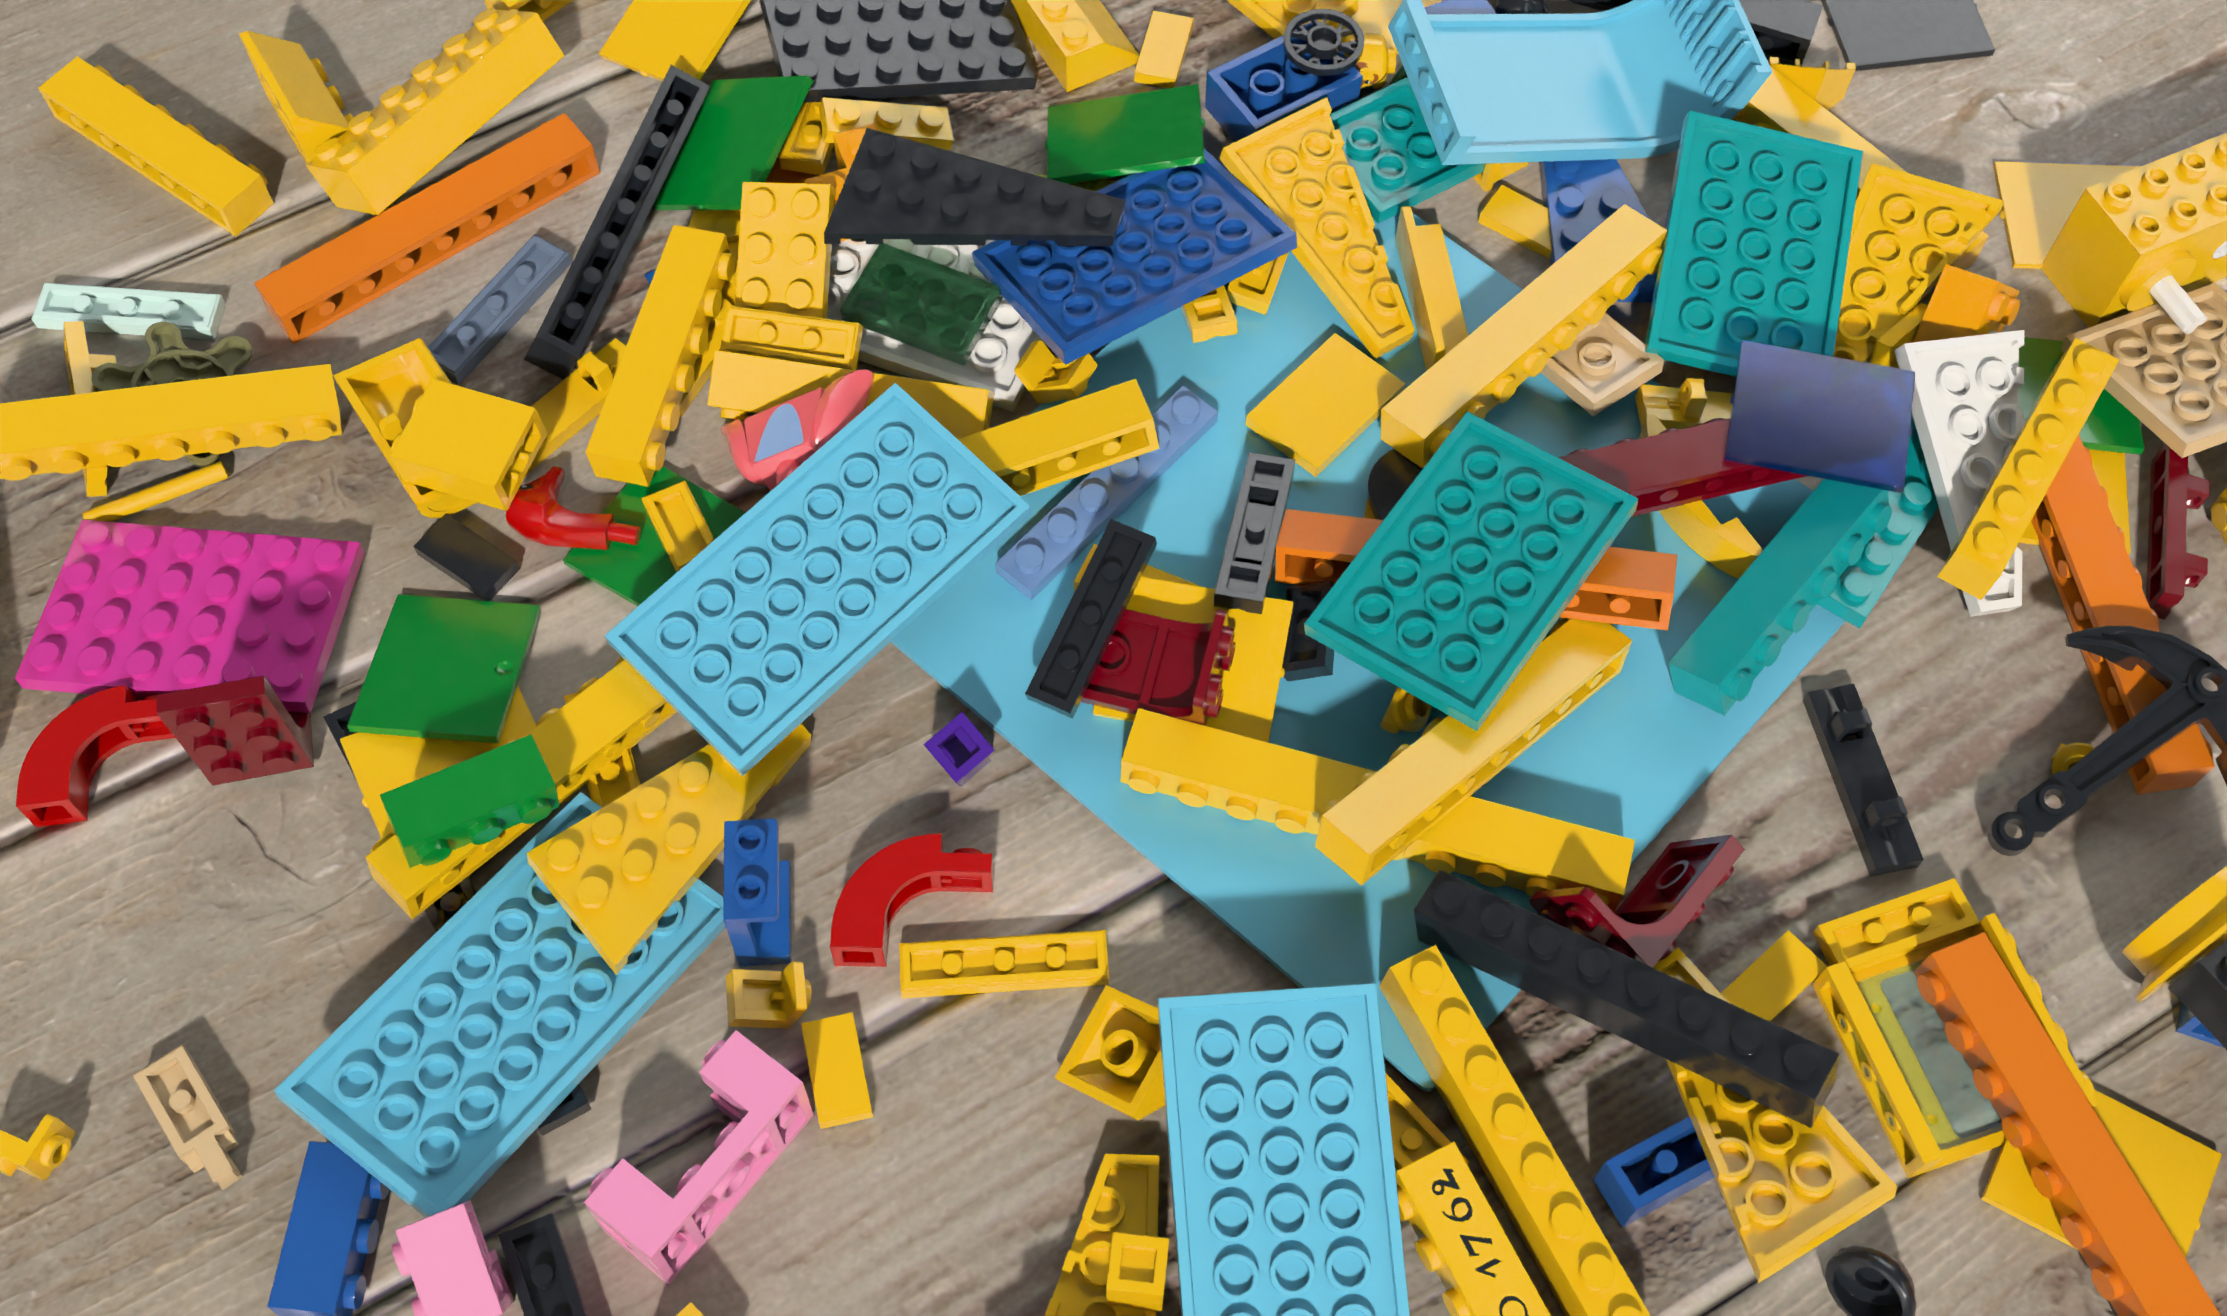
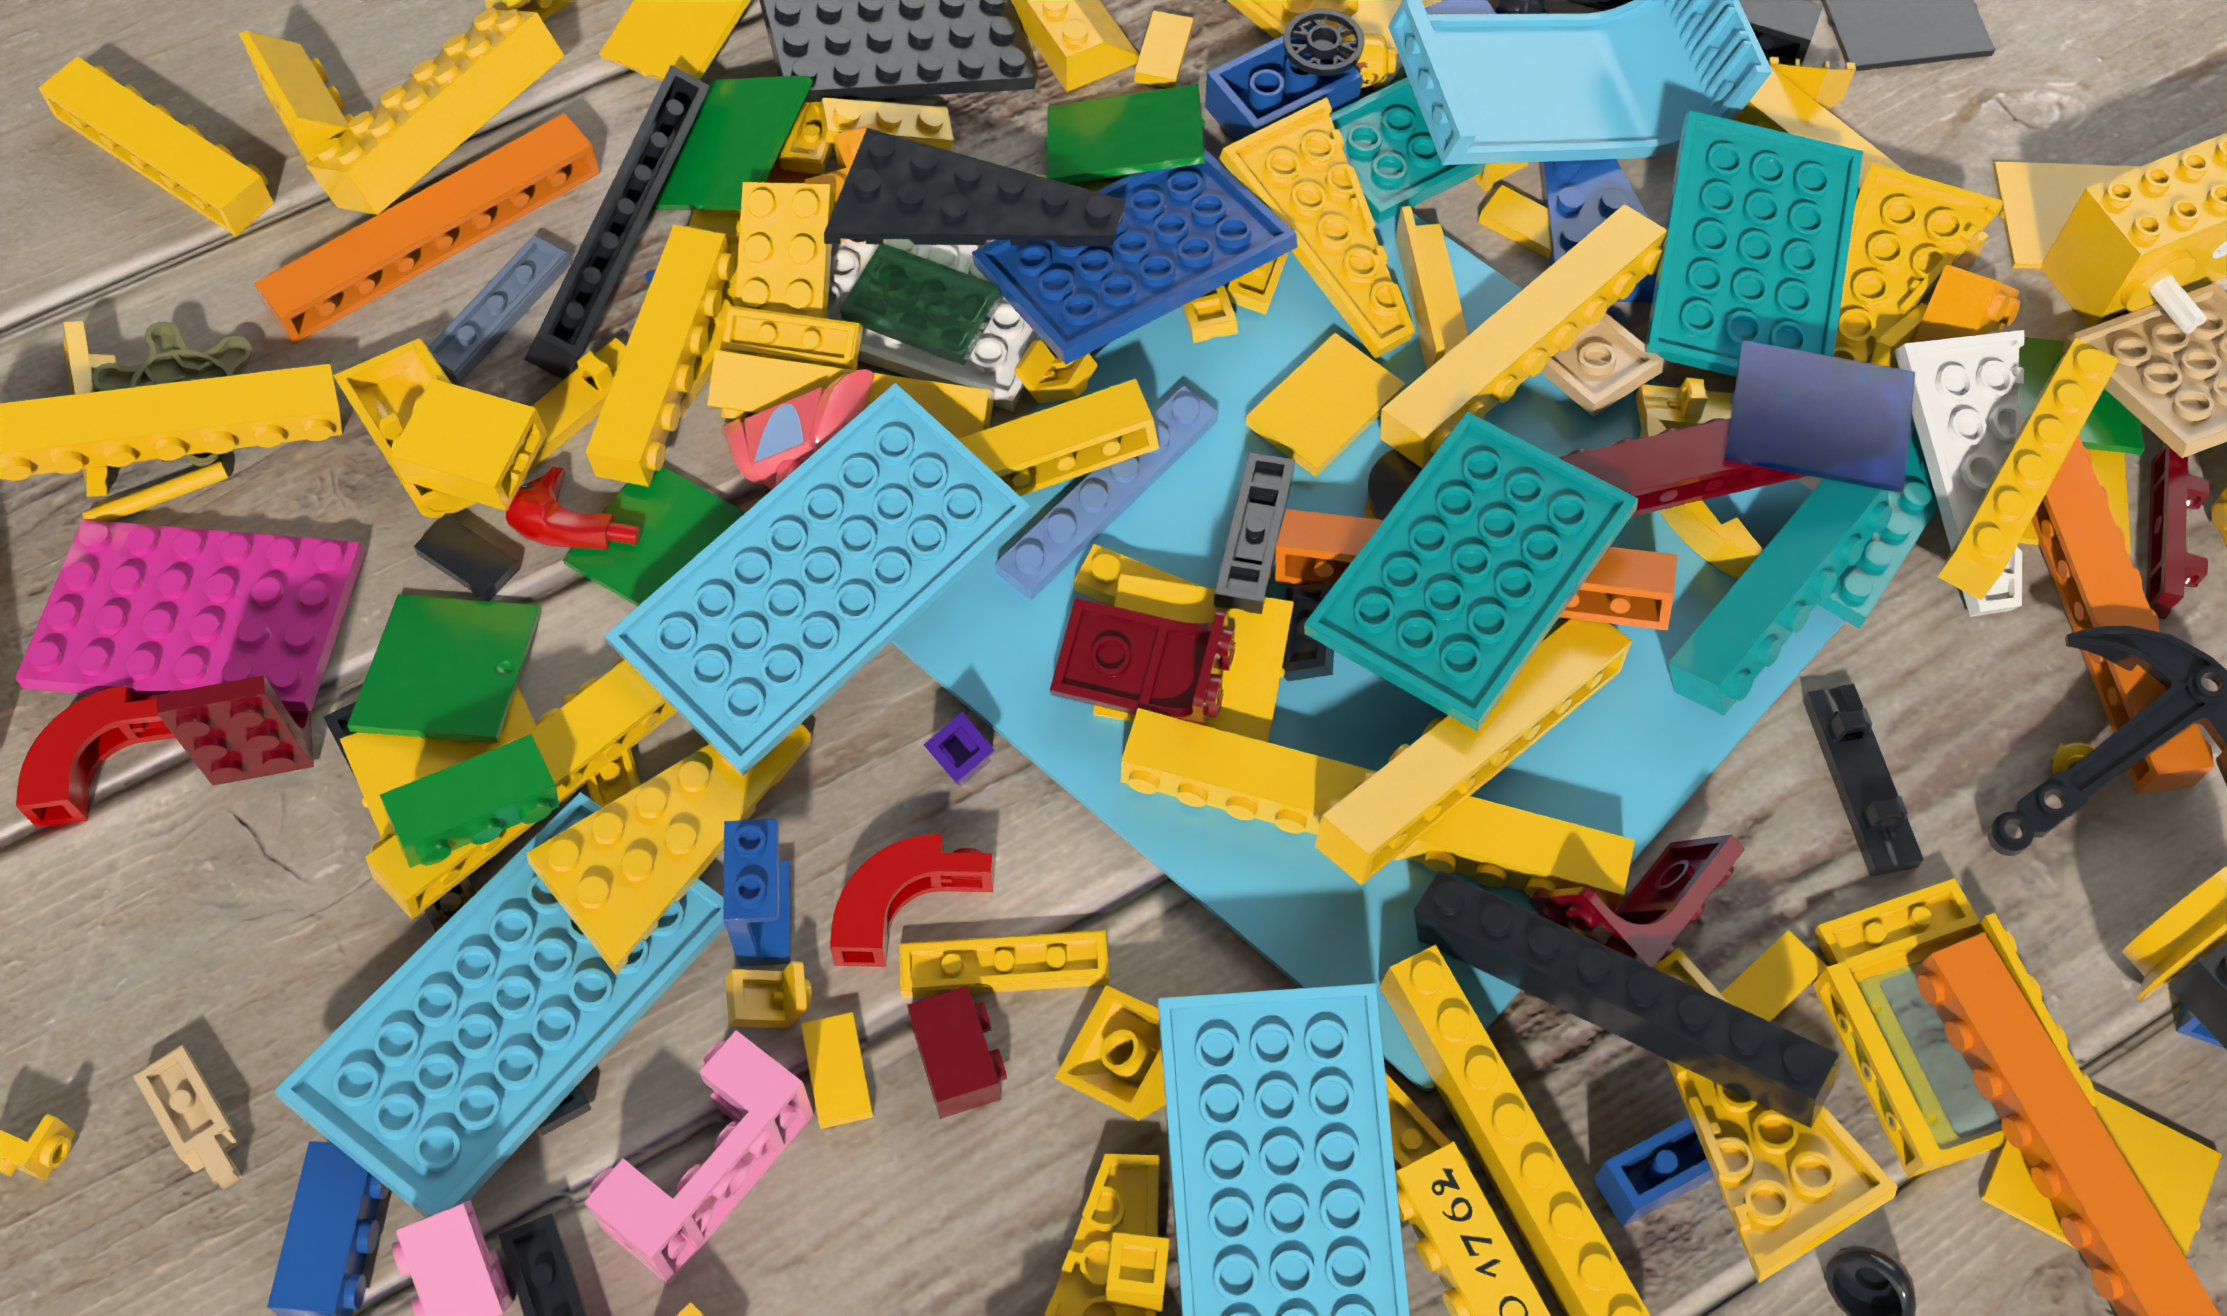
(128, 309): light aqua tile -> none
(678, 523): yellow tile -> none
(955, 1051): none -> dark red brick
(1091, 618): black plate -> none
(1405, 713): yellow plate -> none

